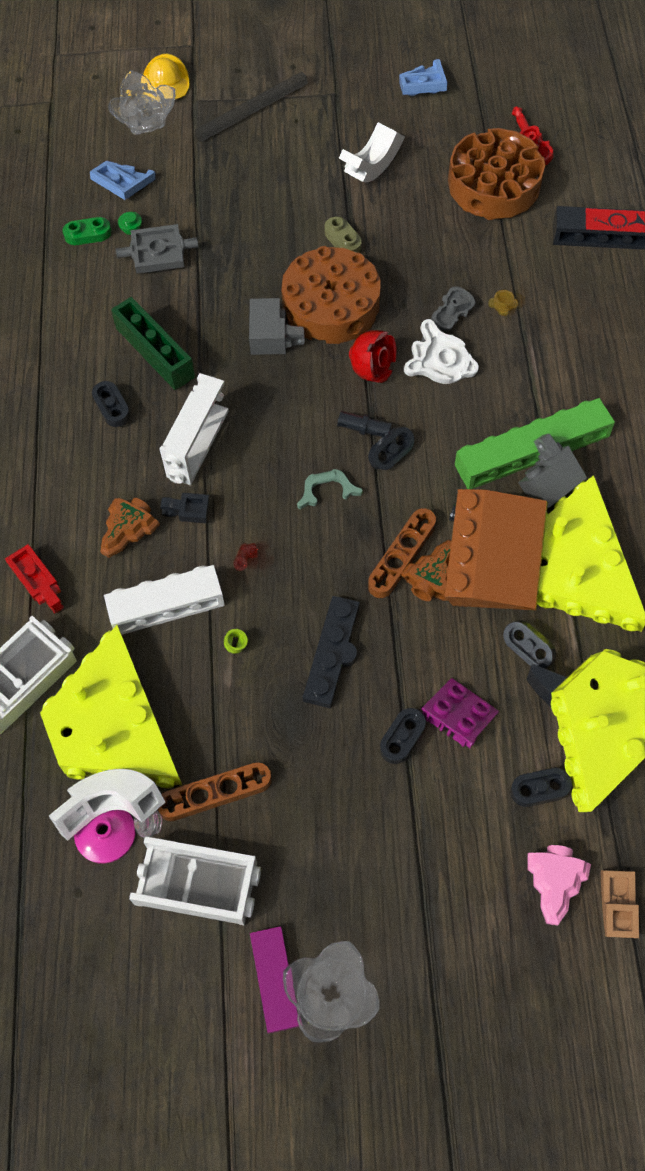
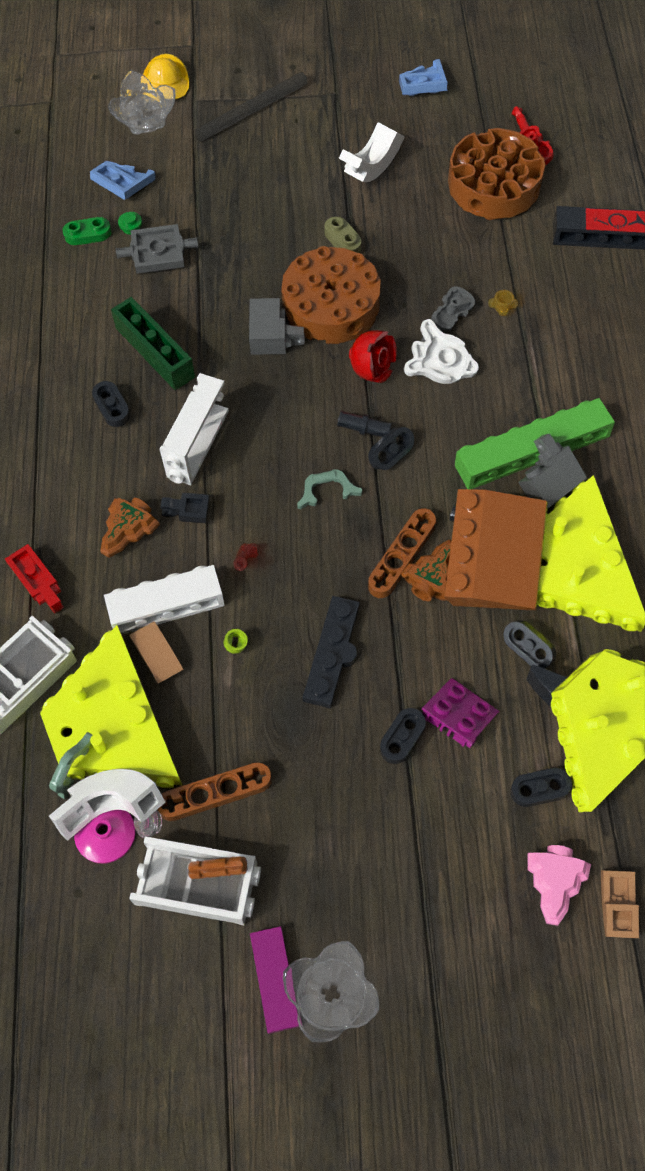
(59, 781): none -> sand green helmet
(156, 652): none -> medium nougat slope
(217, 867): none -> dark orange axle

